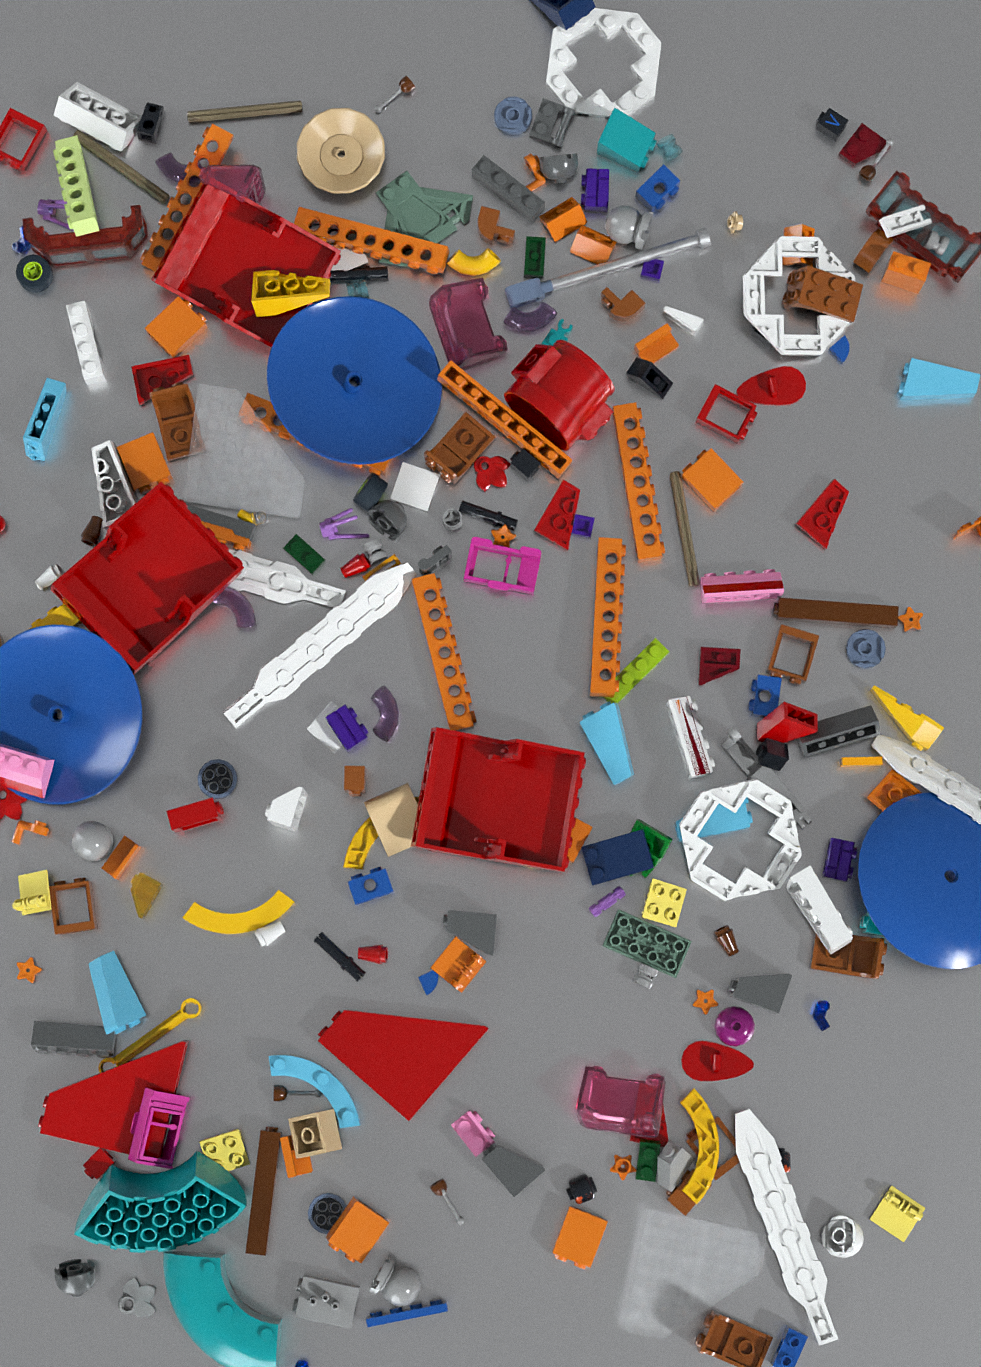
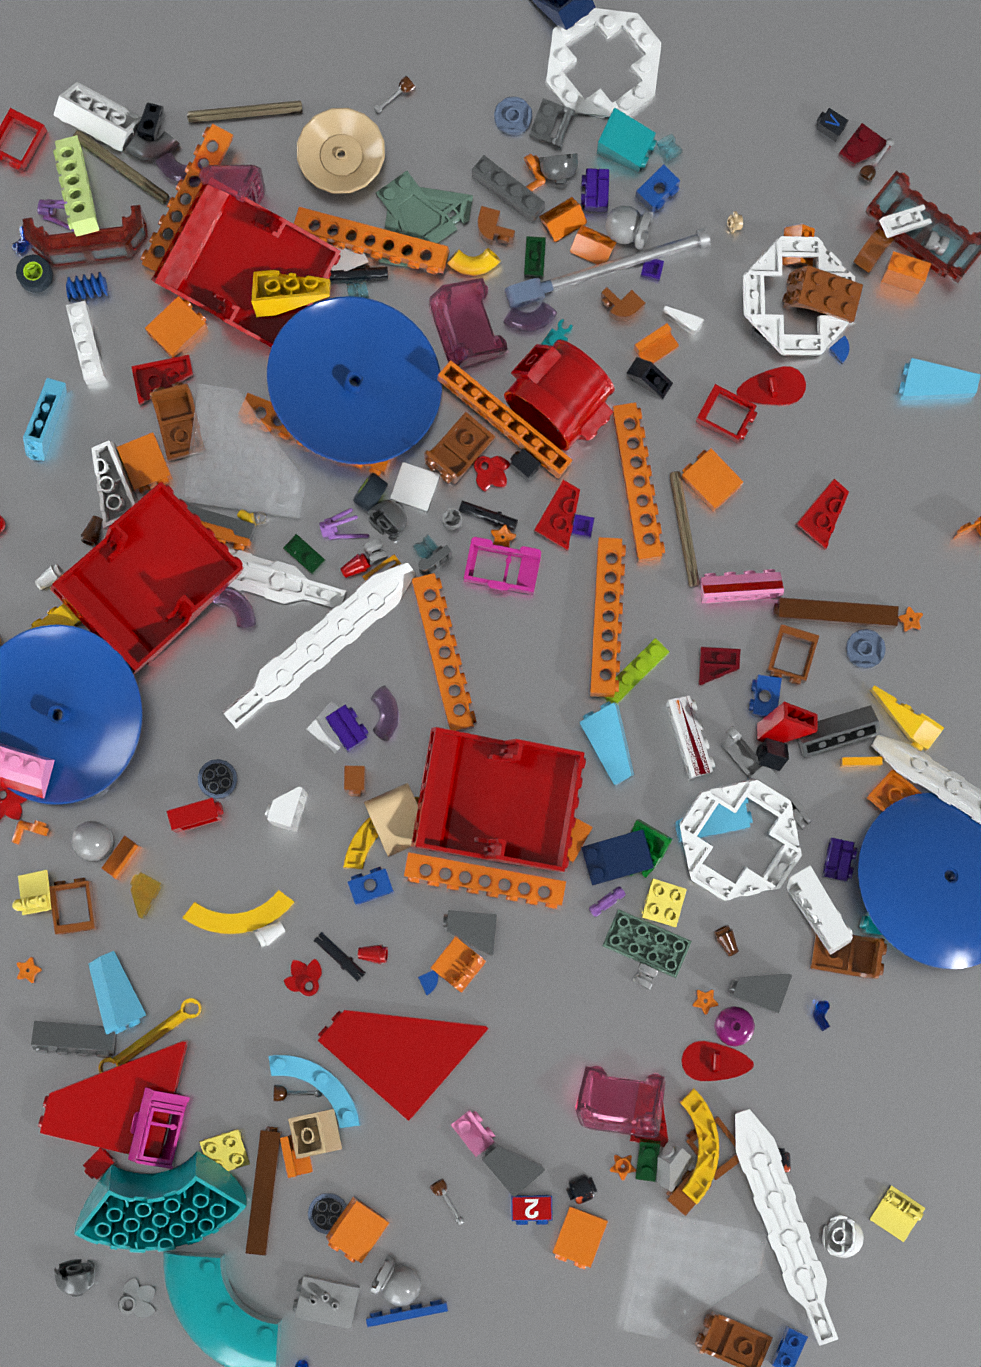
(85, 286): none -> blue piece
(152, 149): none -> dark grey cylinder
(303, 974): none -> red plate
(416, 861): none -> orange brick
(421, 550): none -> clear light blue wheel
(531, 1208): none -> red brick

